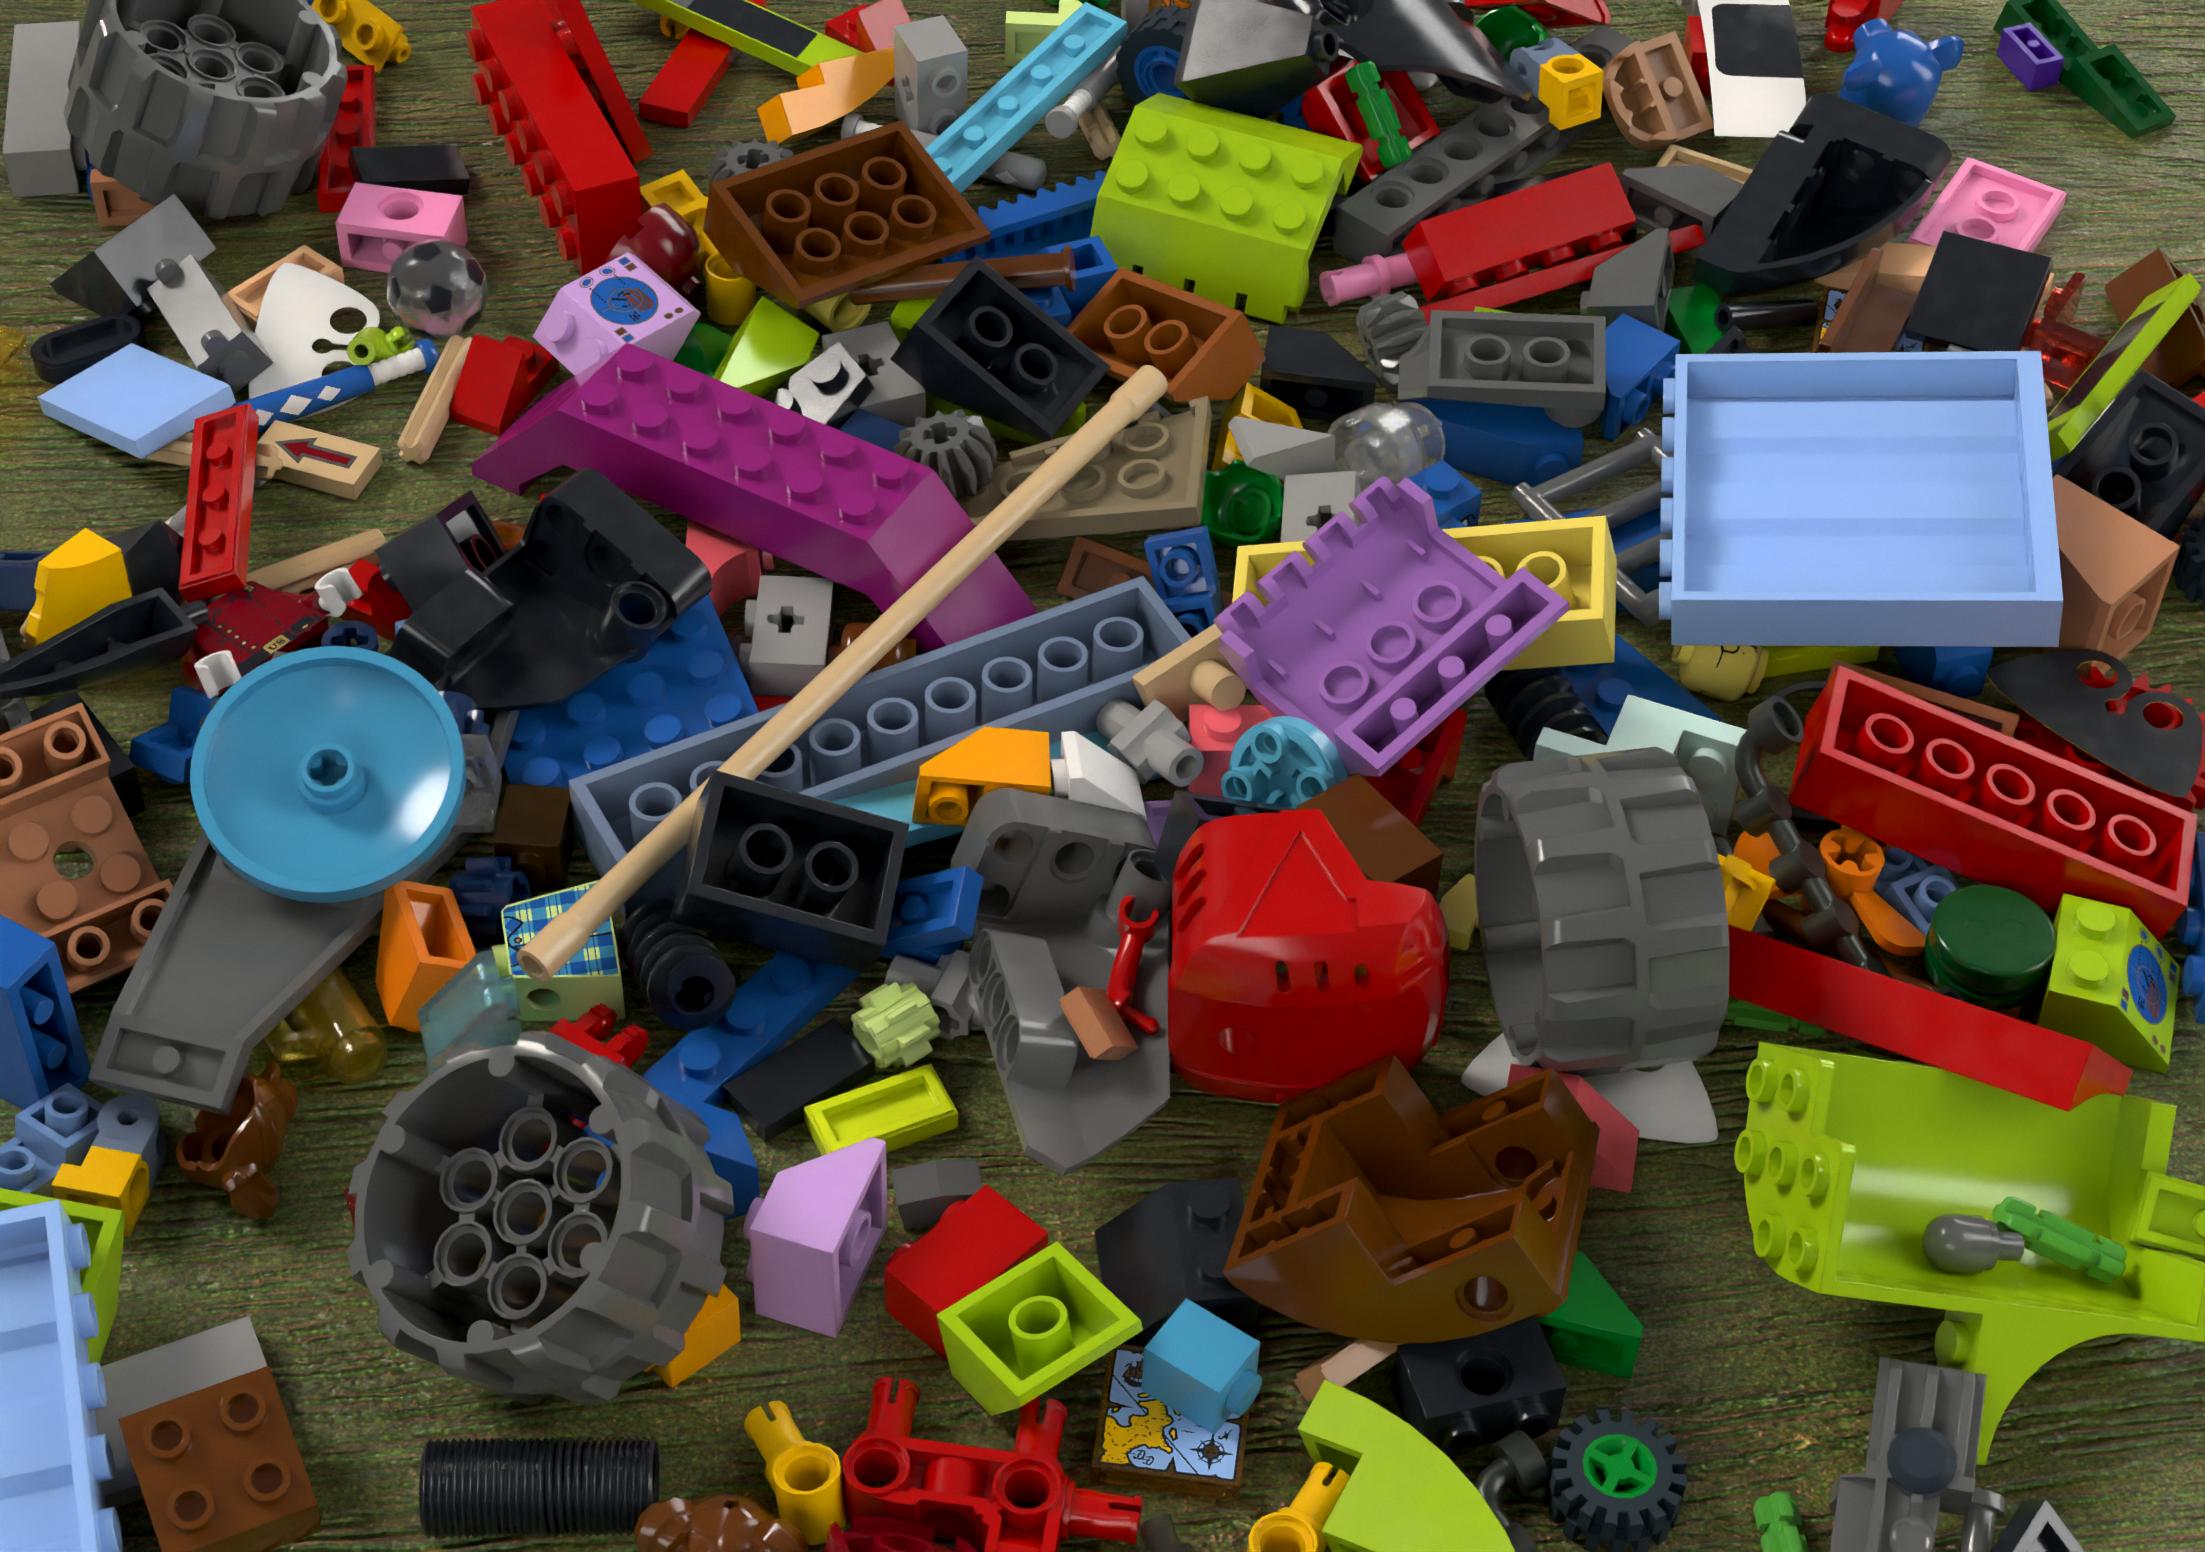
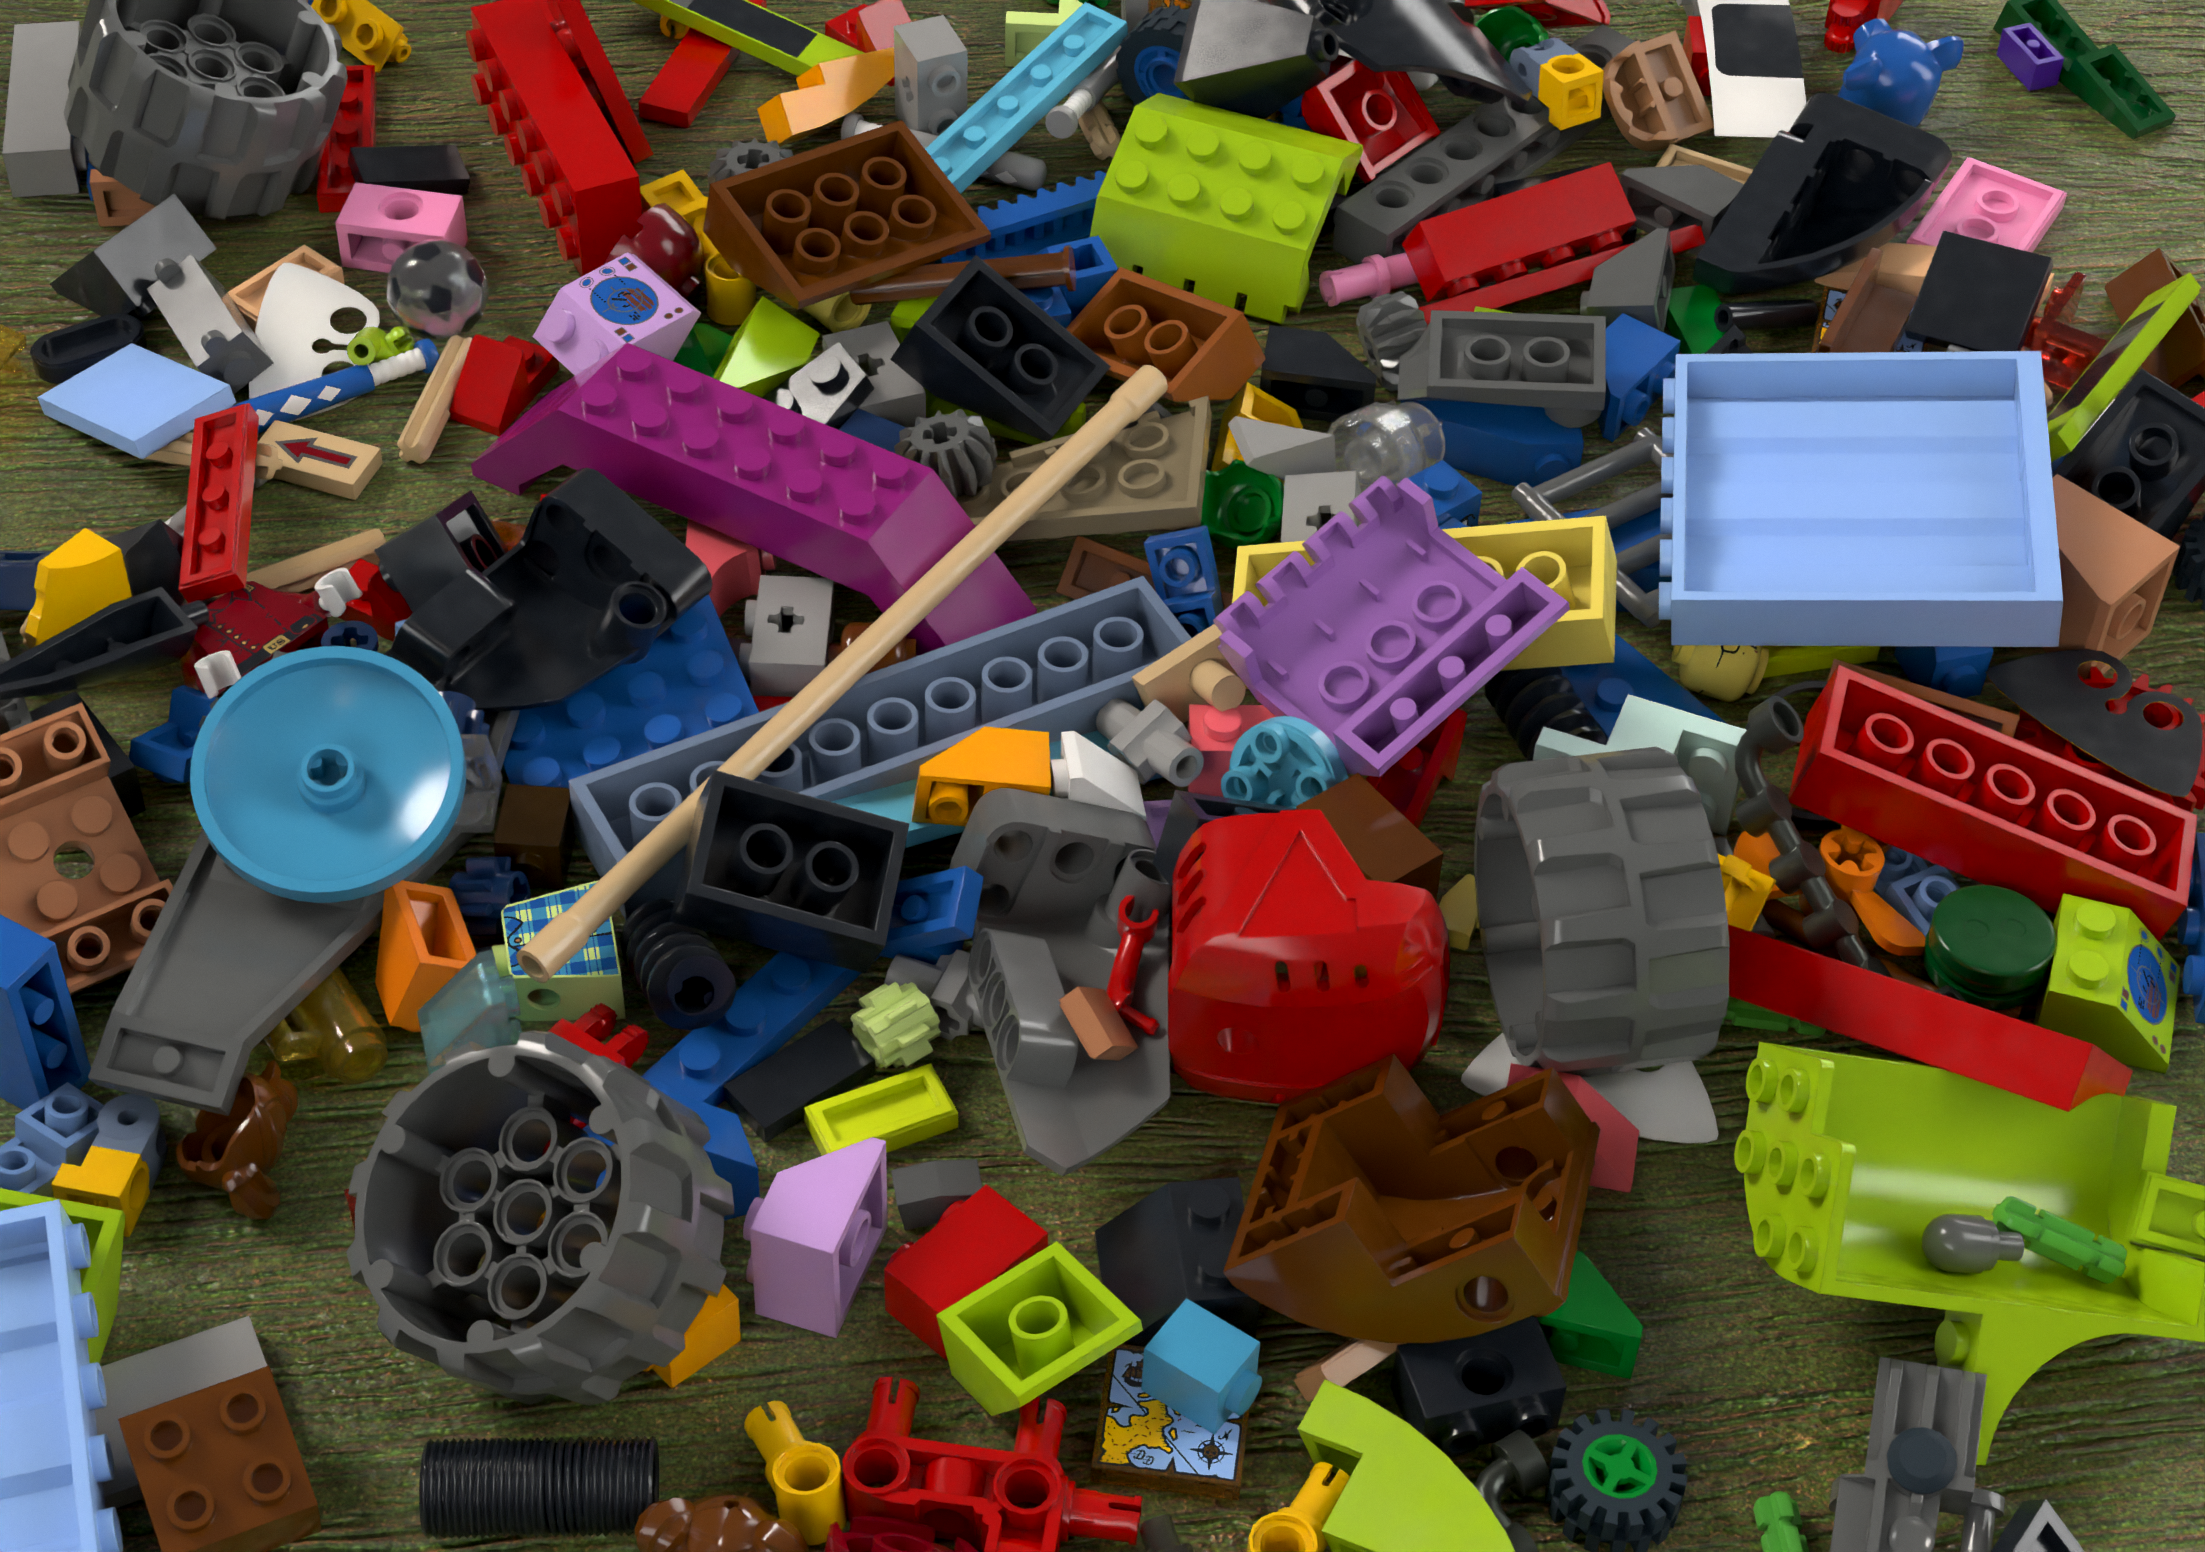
(1378, 114): green axle -> none

